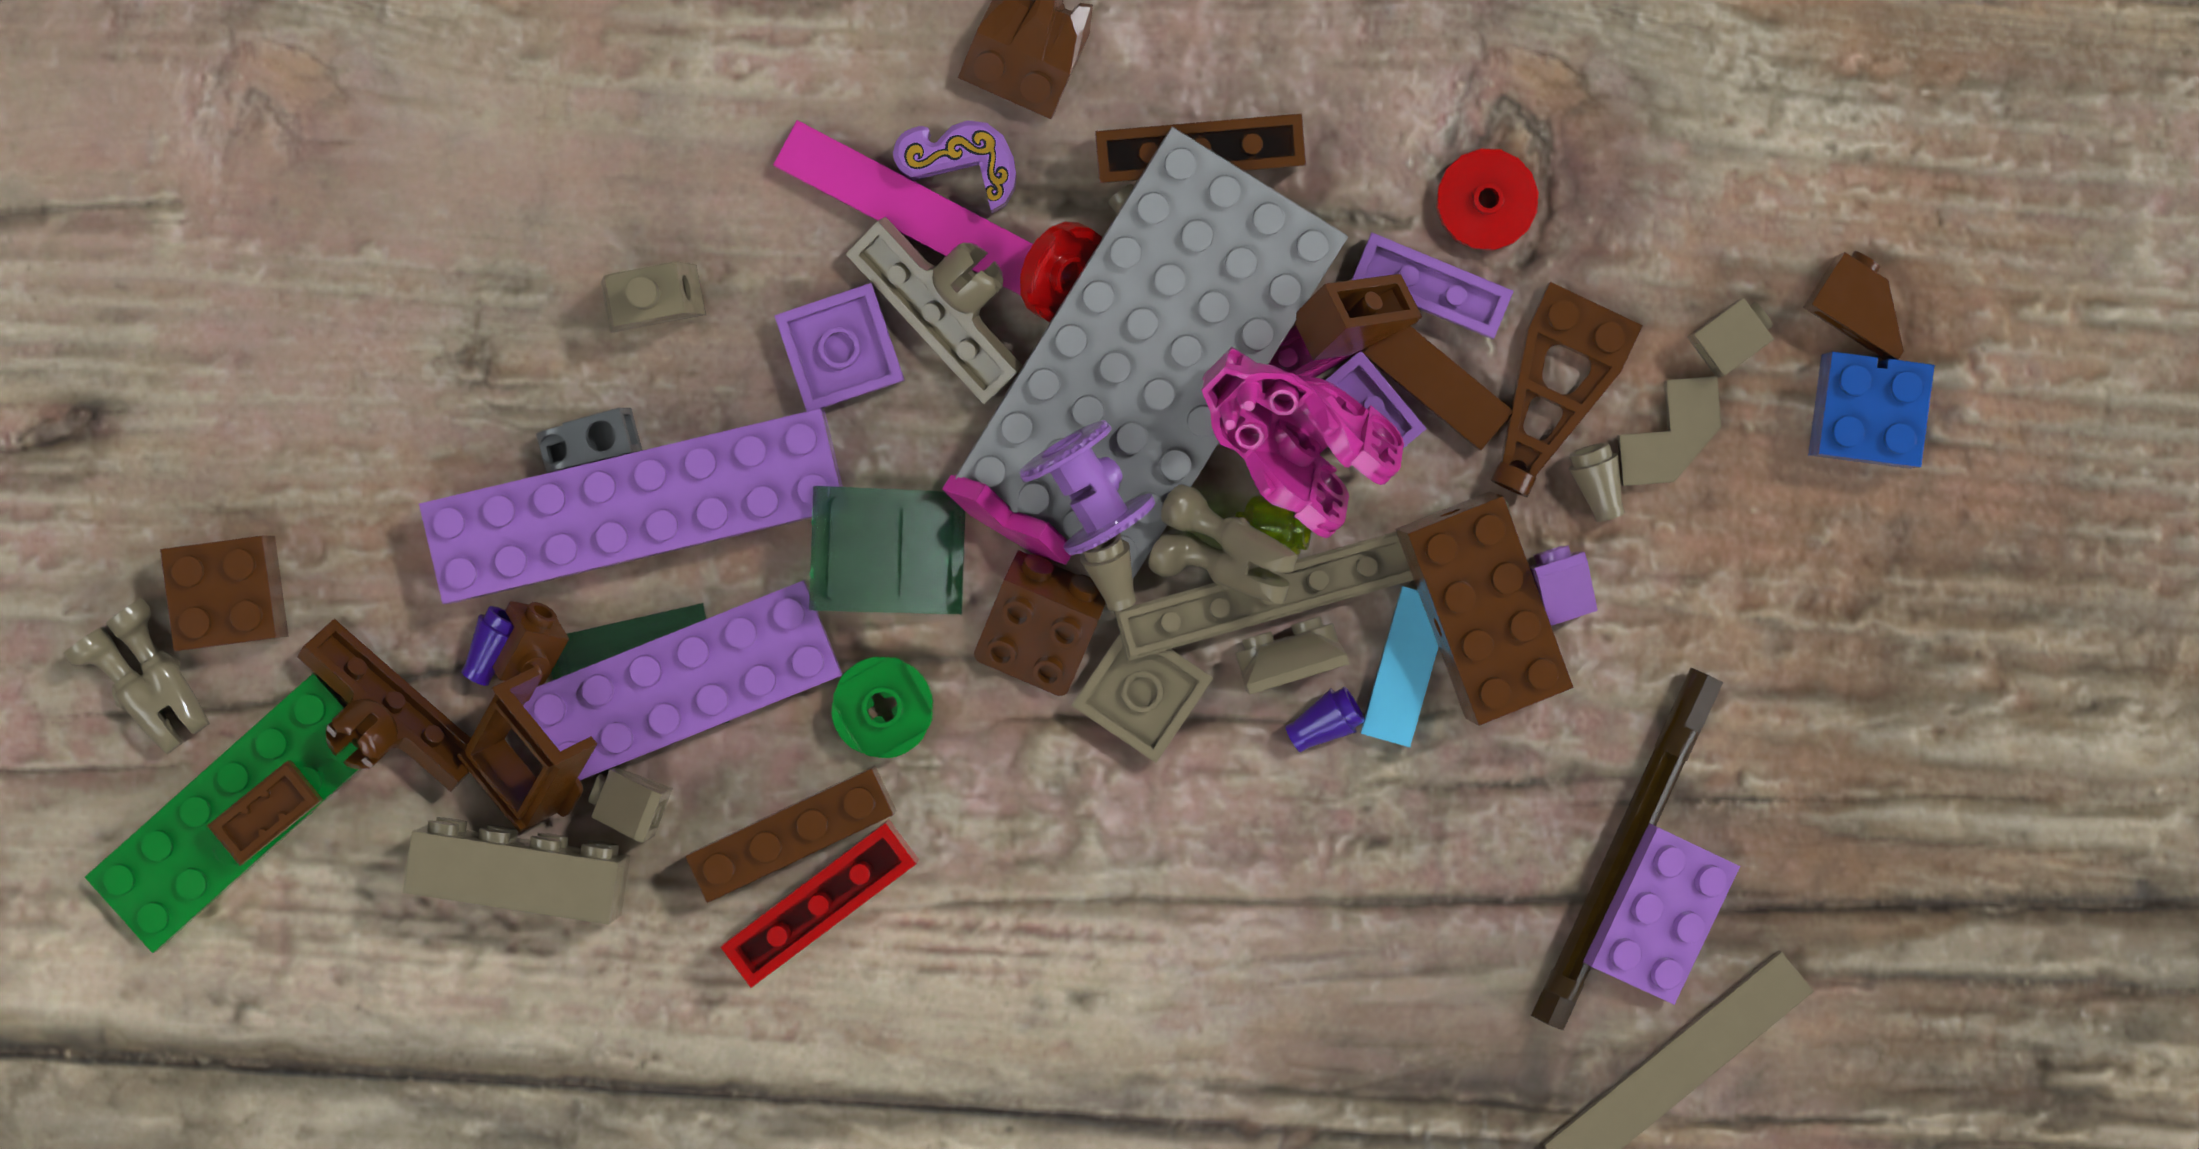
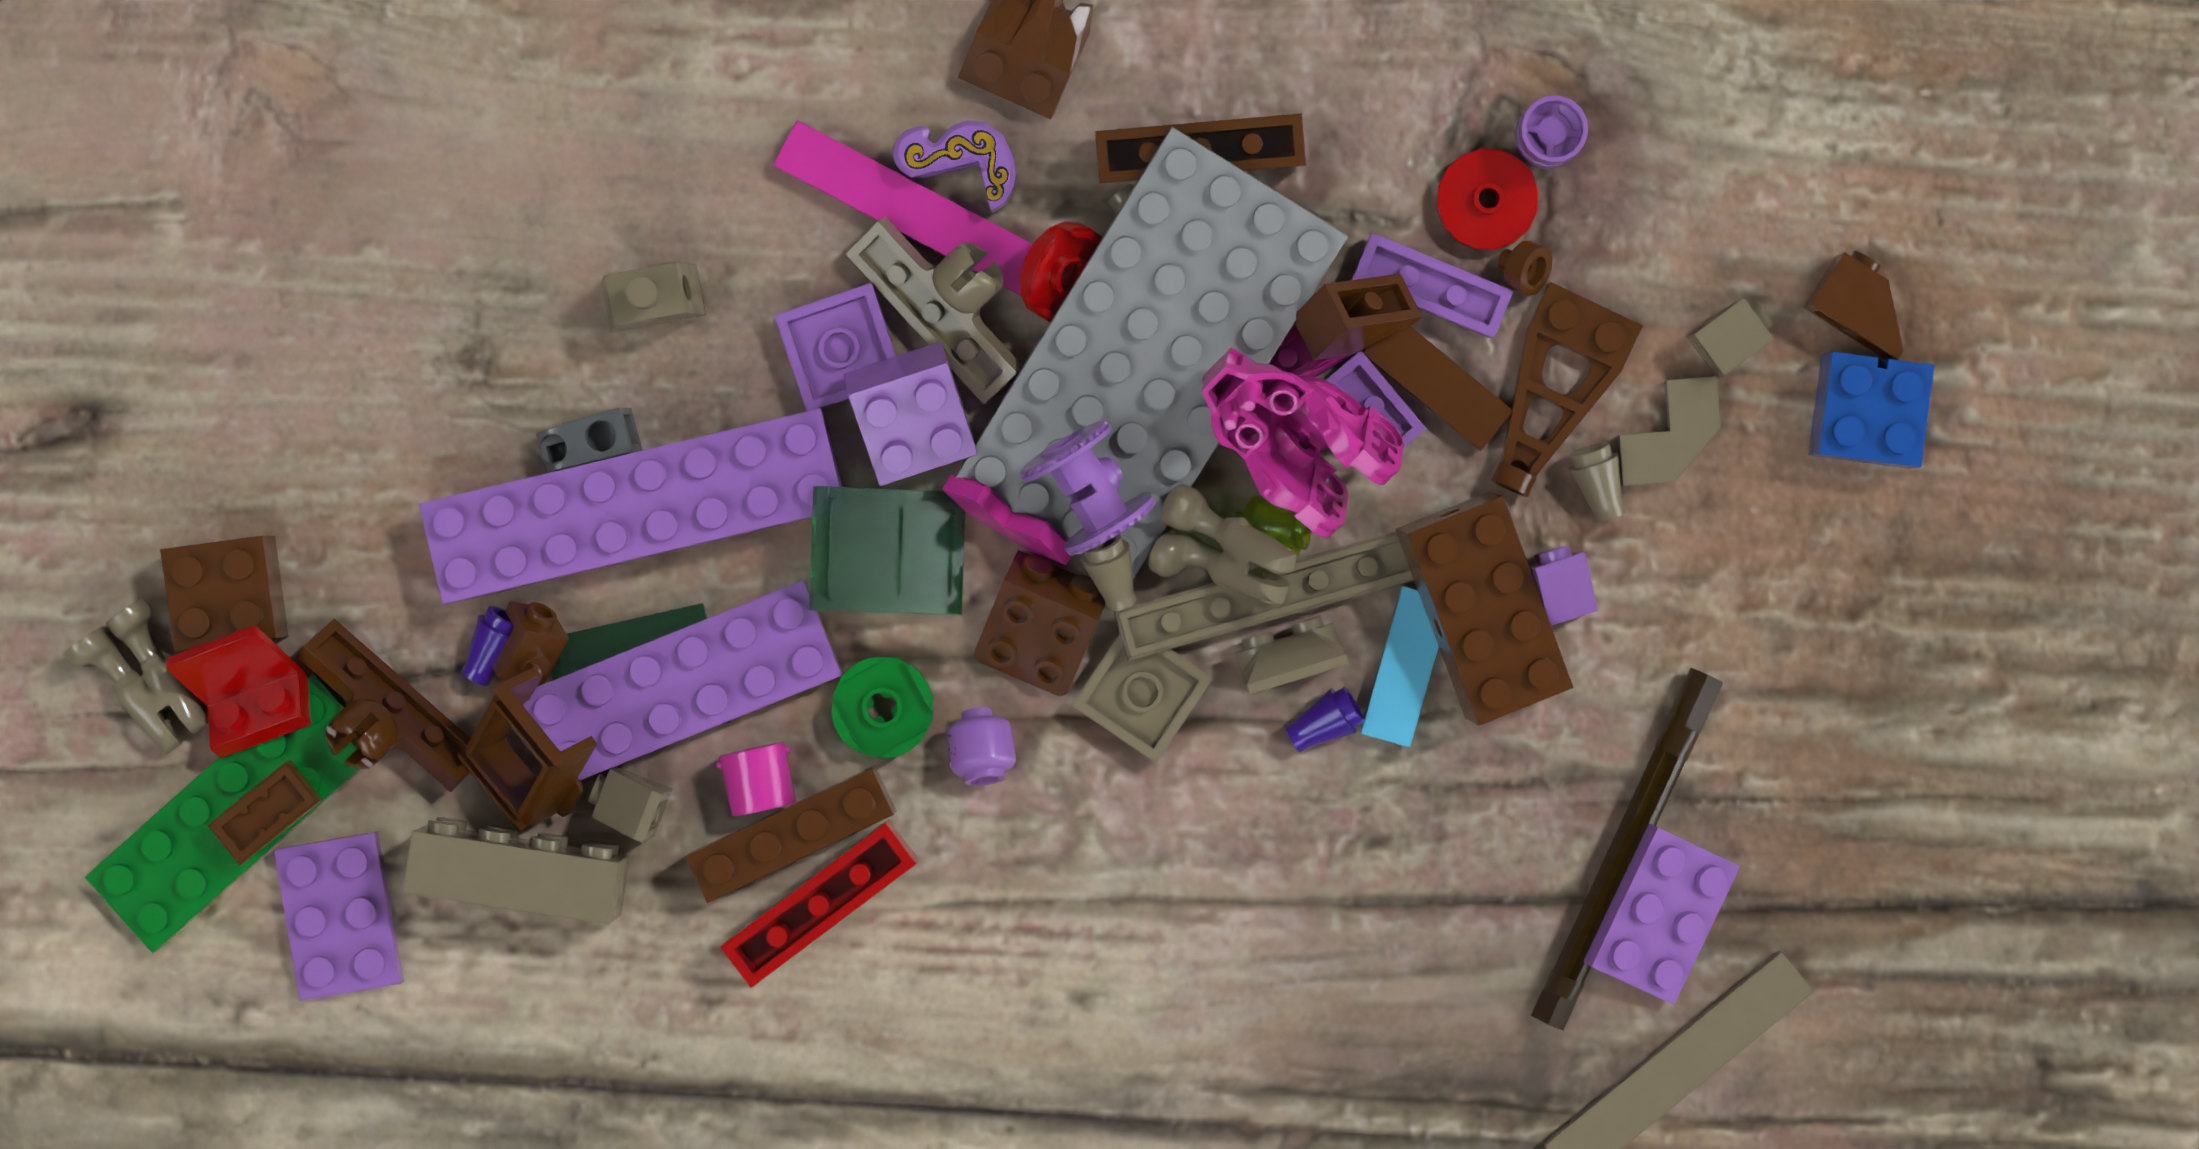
(248, 686): none -> red bracket
(338, 916): none -> medium lavender plate
(757, 779): none -> dark pink piece
(910, 413): none -> medium lavender brick
(981, 747): none -> medium lavender head
(1526, 267): none -> reddish brown tile
(1551, 132): none -> medium lavender wheel

